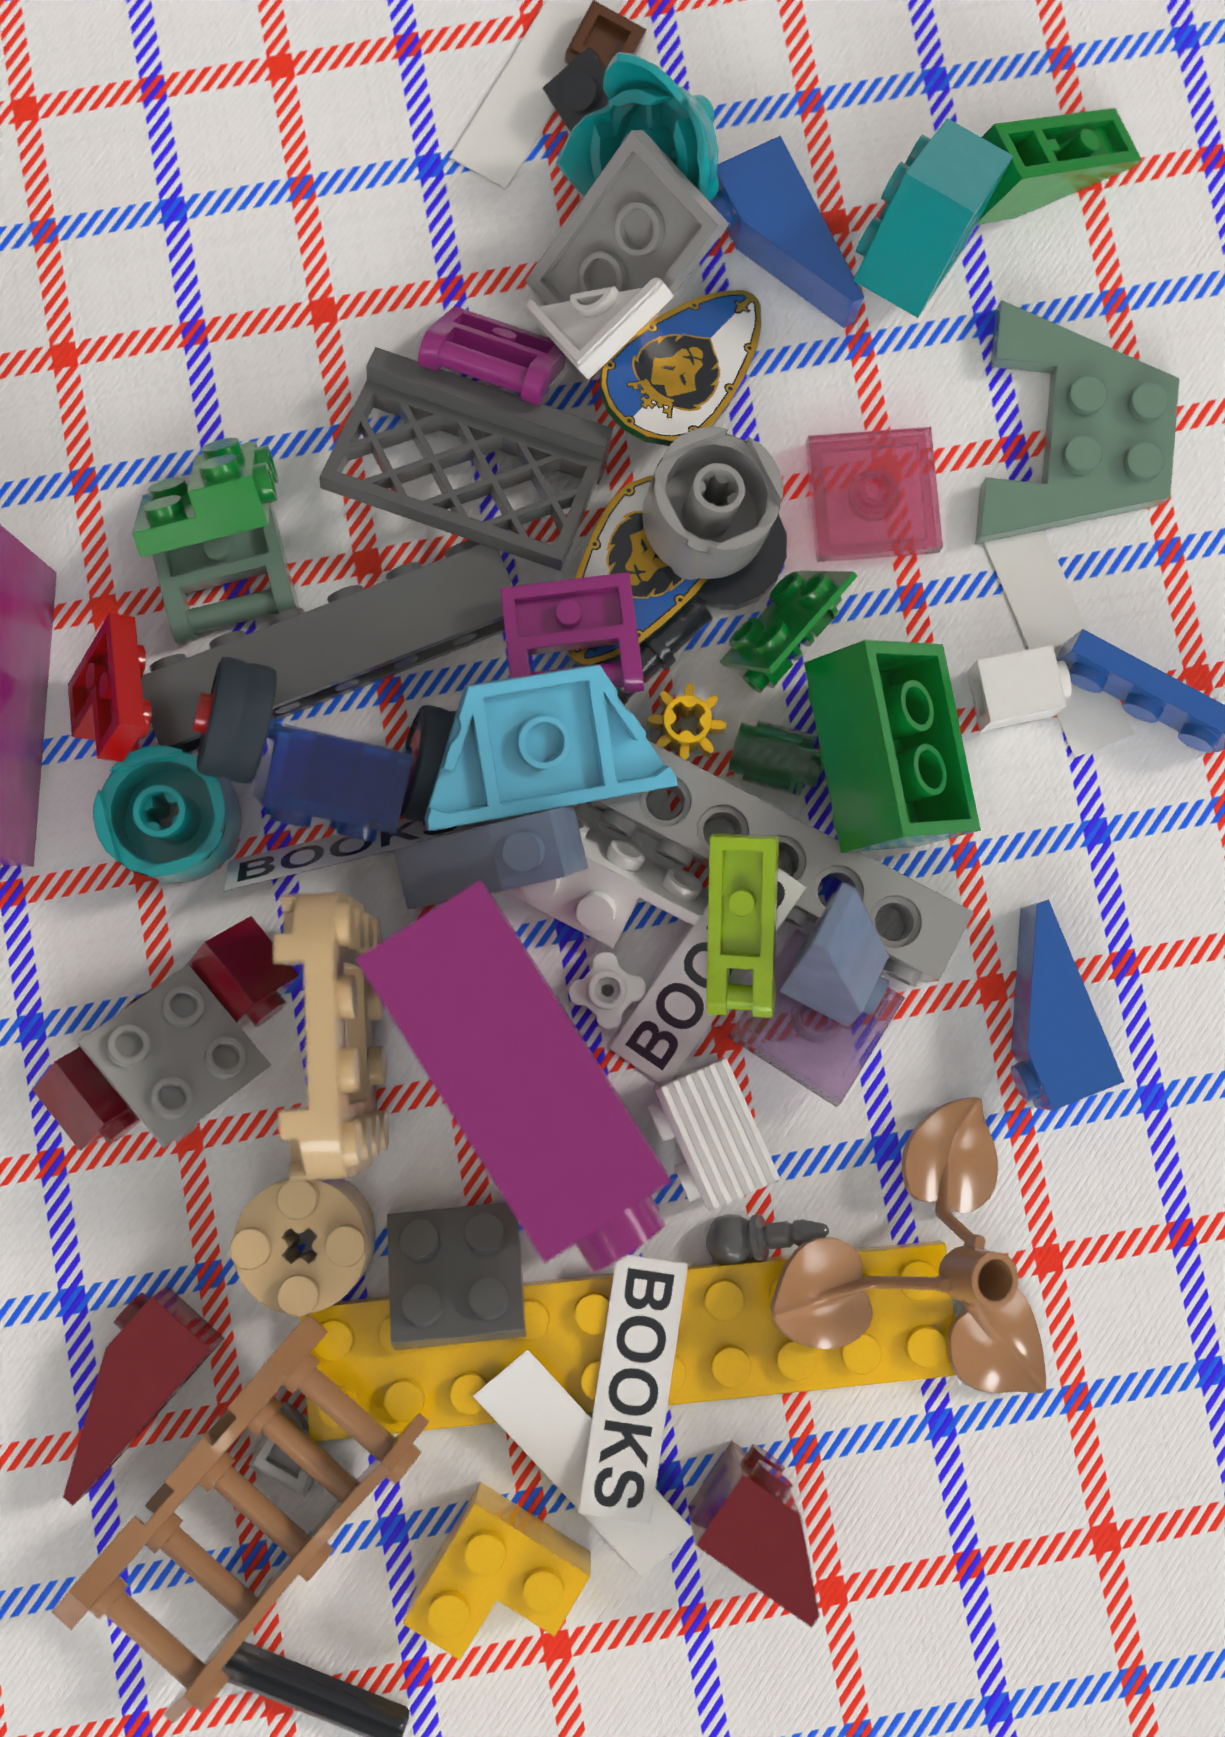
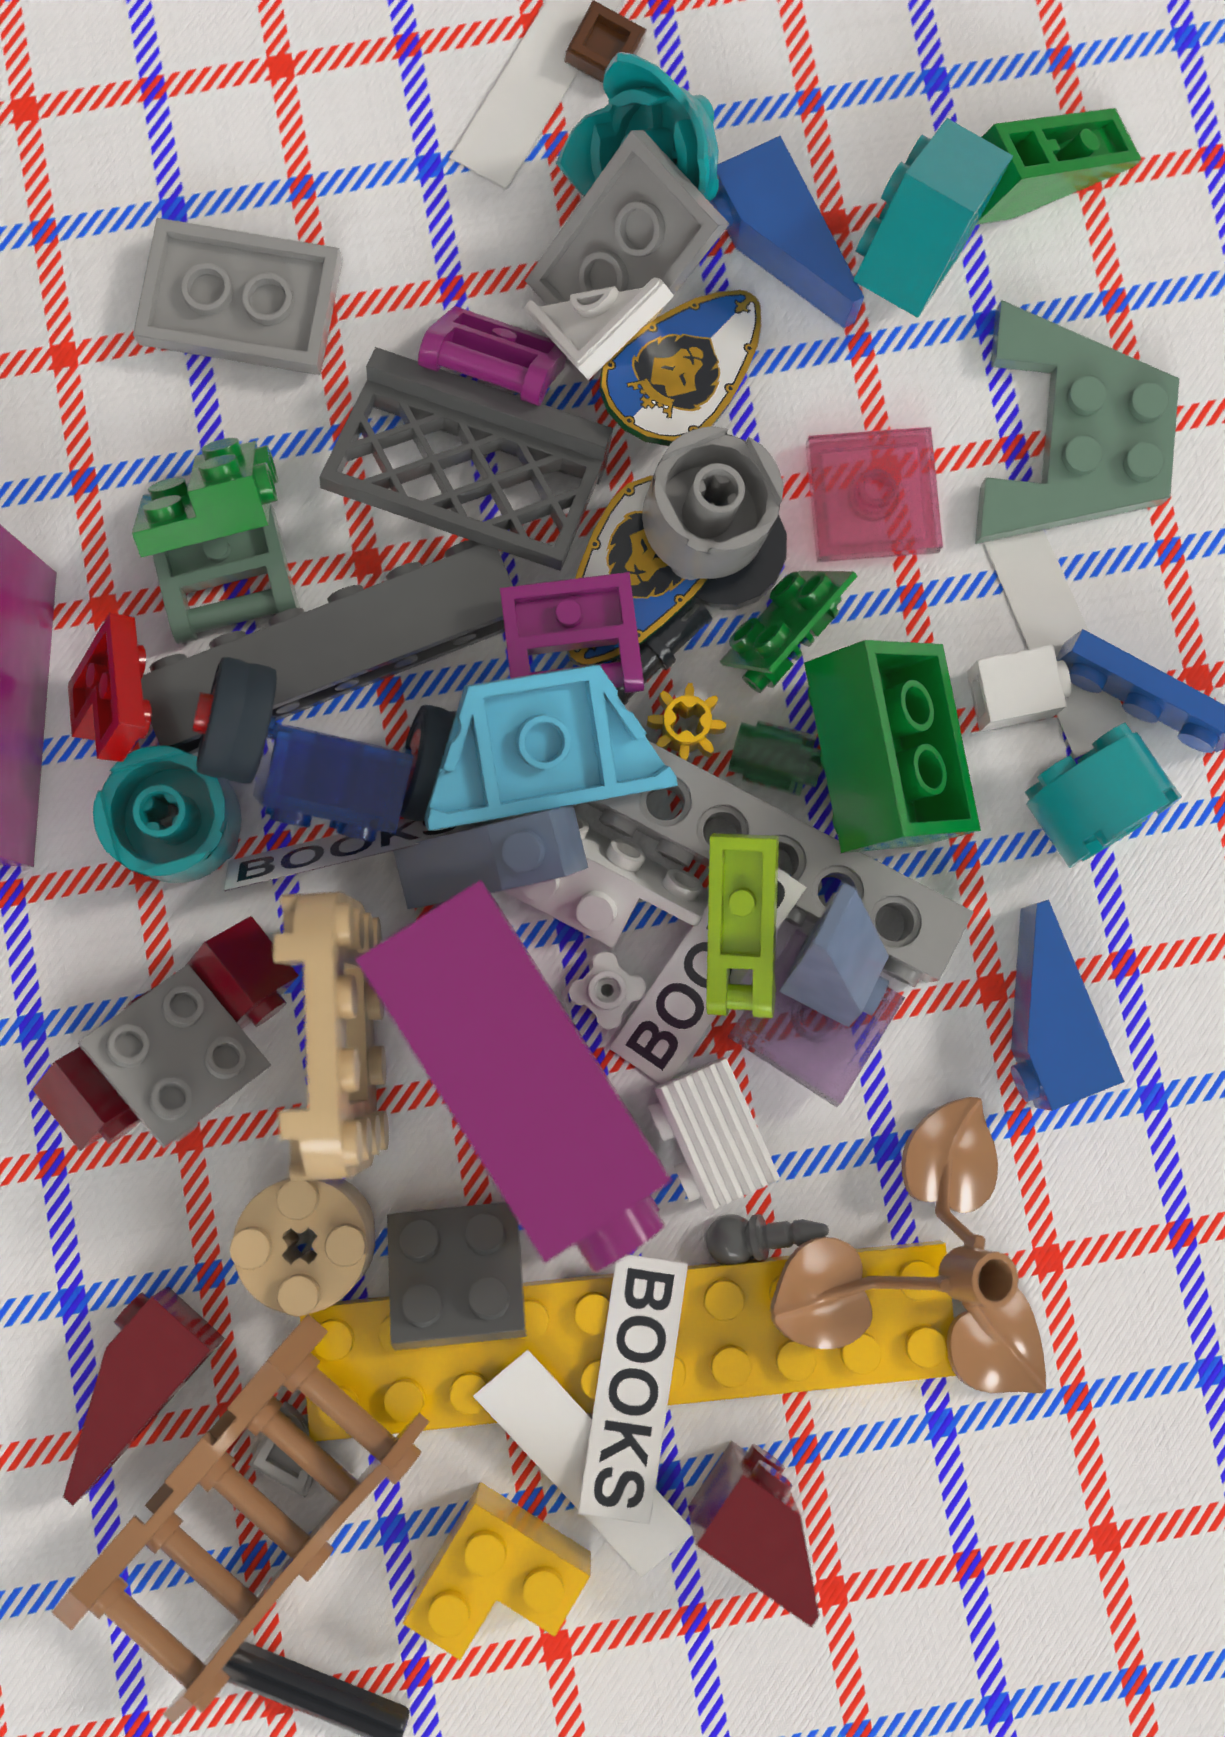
(238, 296): none -> light grey plate
(578, 88): black plate -> none
(1102, 796): none -> teal brick

